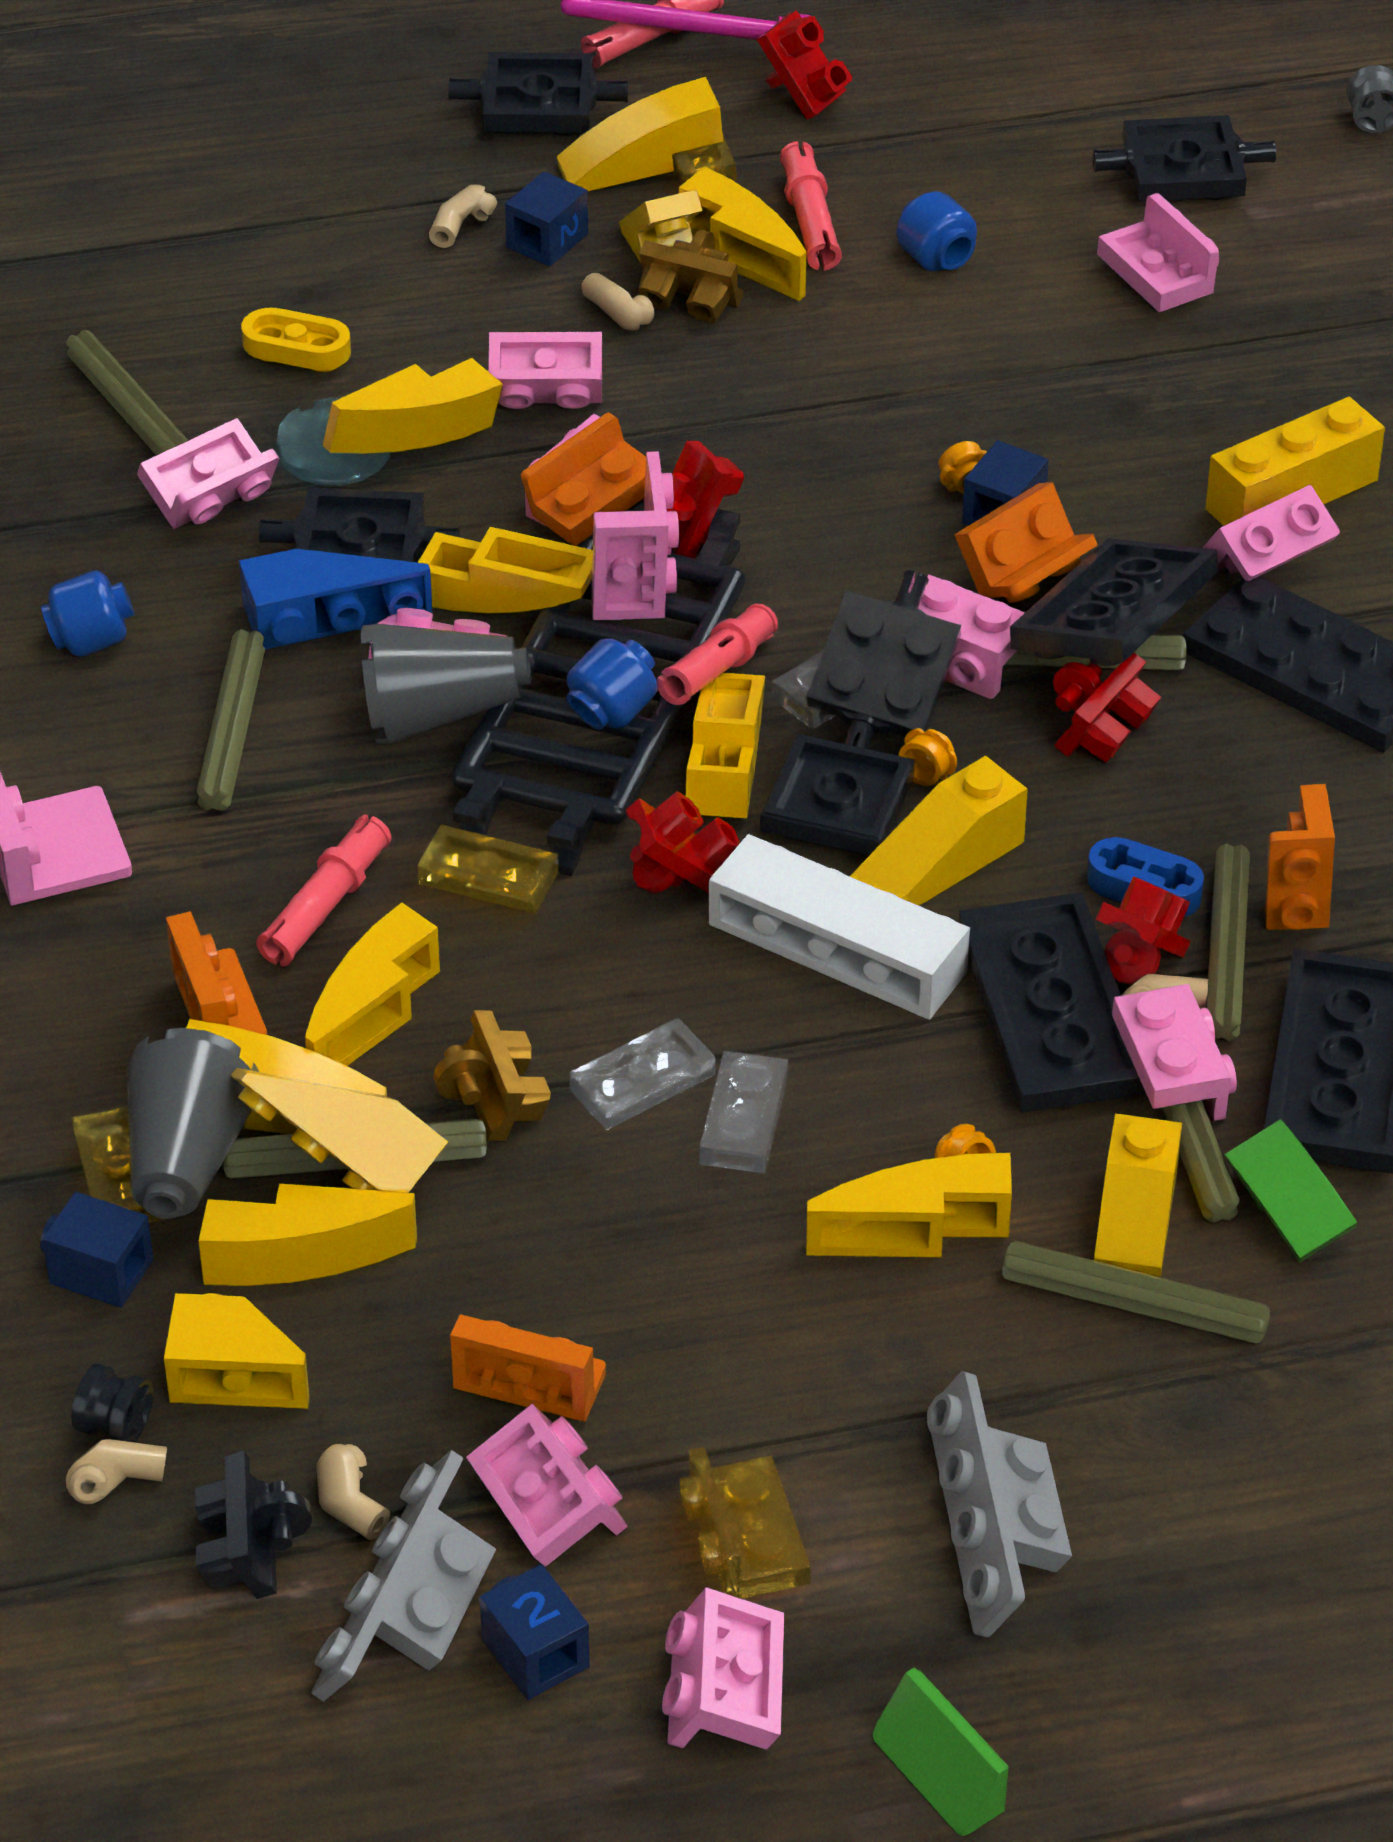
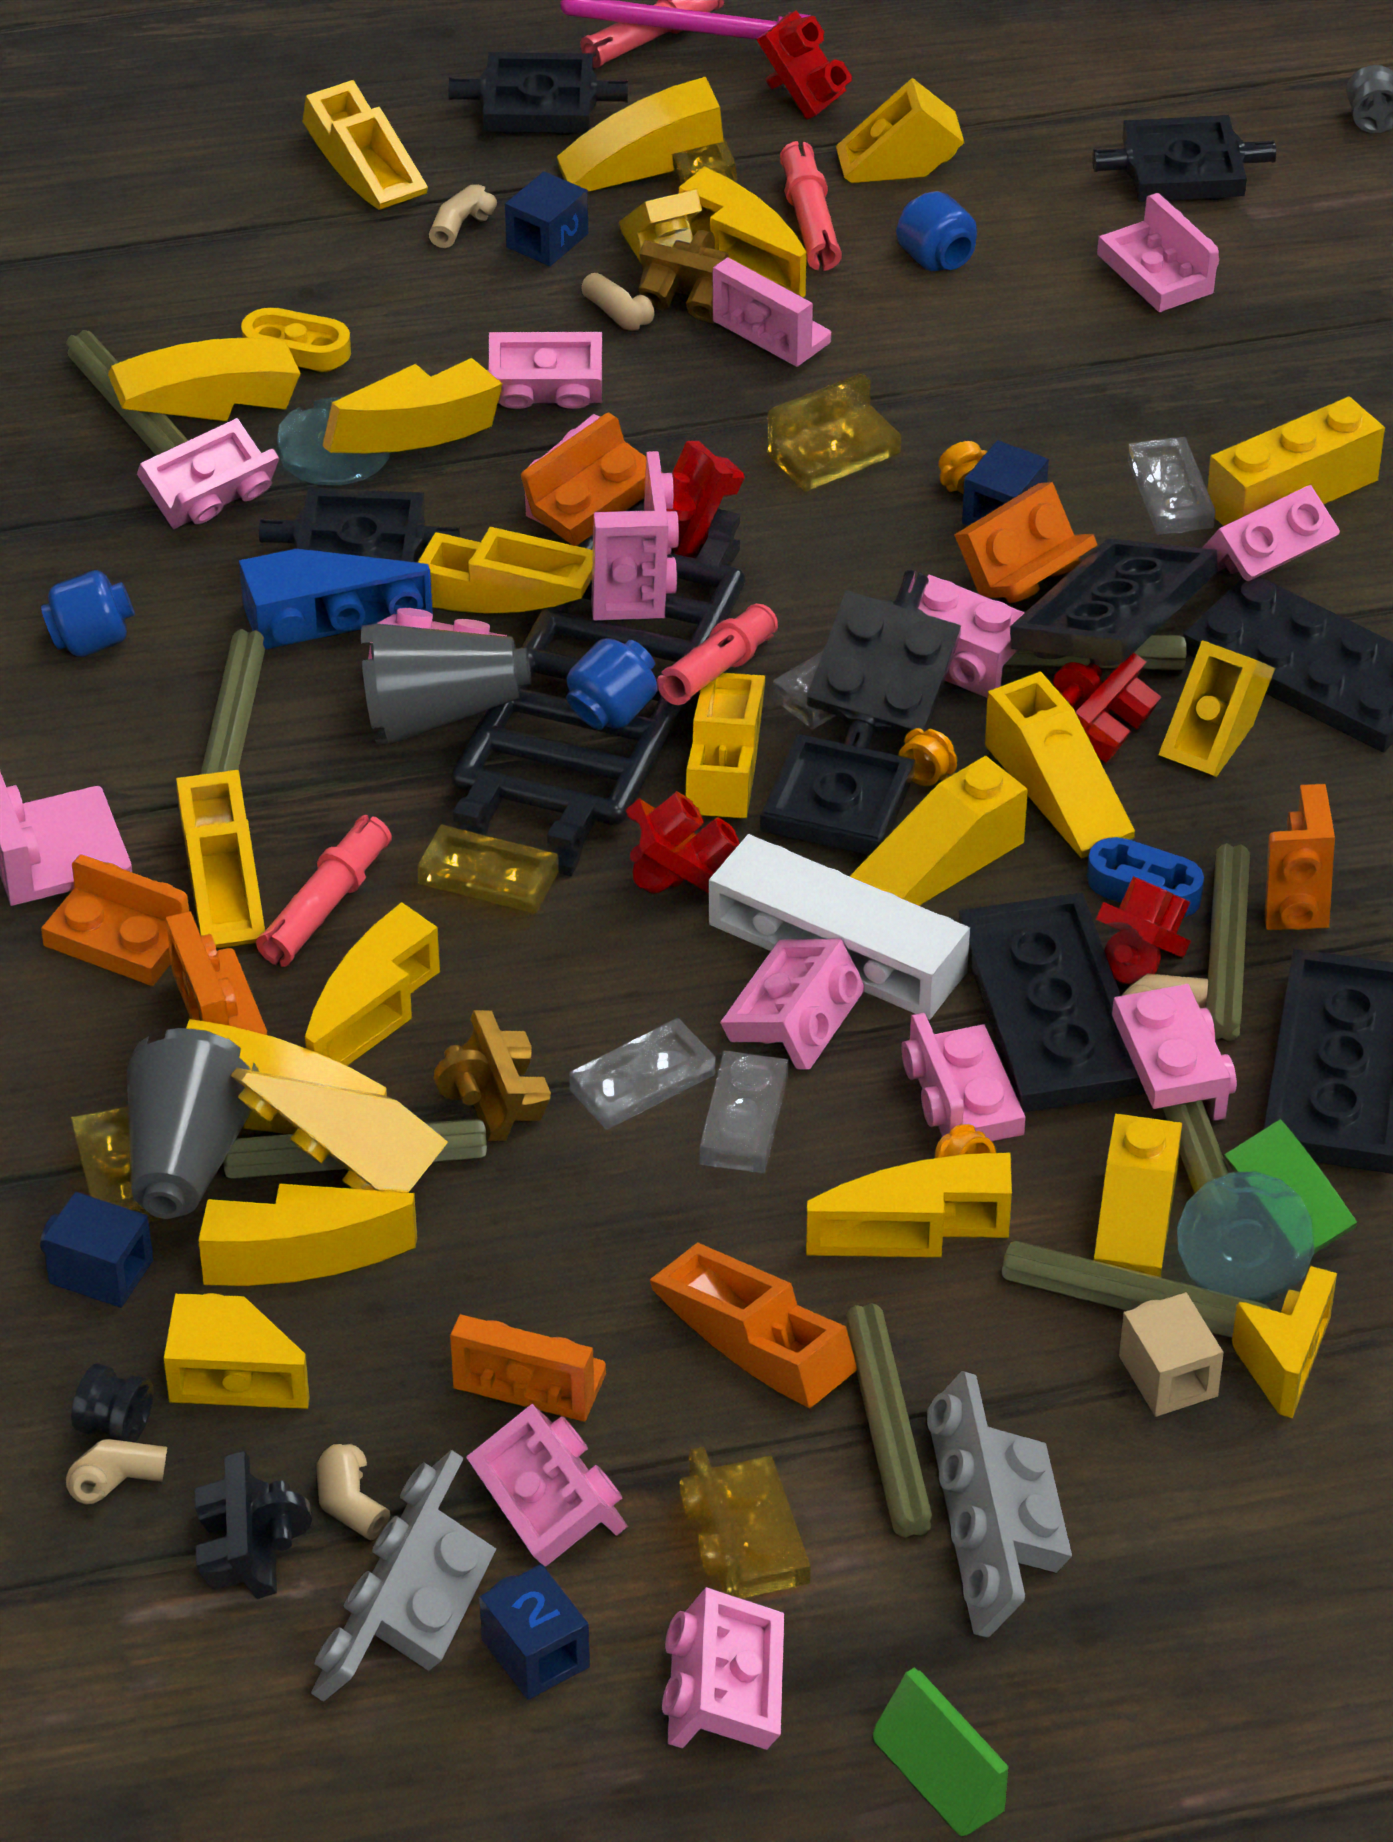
(115, 920): none -> orange bracket
(207, 377): none -> yellow slope
(220, 858): none -> yellow slope
(362, 146): none -> yellow slope
(757, 1323): none -> orange slope
(766, 313): none -> bright pink bracket
(797, 998): none -> bright pink bracket
(830, 433): none -> clear yellow bracket
(888, 1421): none -> olive axle
(901, 138): none -> yellow slope
(962, 1080): none -> bright pink bracket
(1050, 754): none -> yellow slope
(1171, 485): none -> clear plate
(1171, 1354): none -> tan brick
(1215, 708): none -> yellow slope
(1246, 1236): none -> clear light blue tile
(1284, 1345): none -> yellow slope

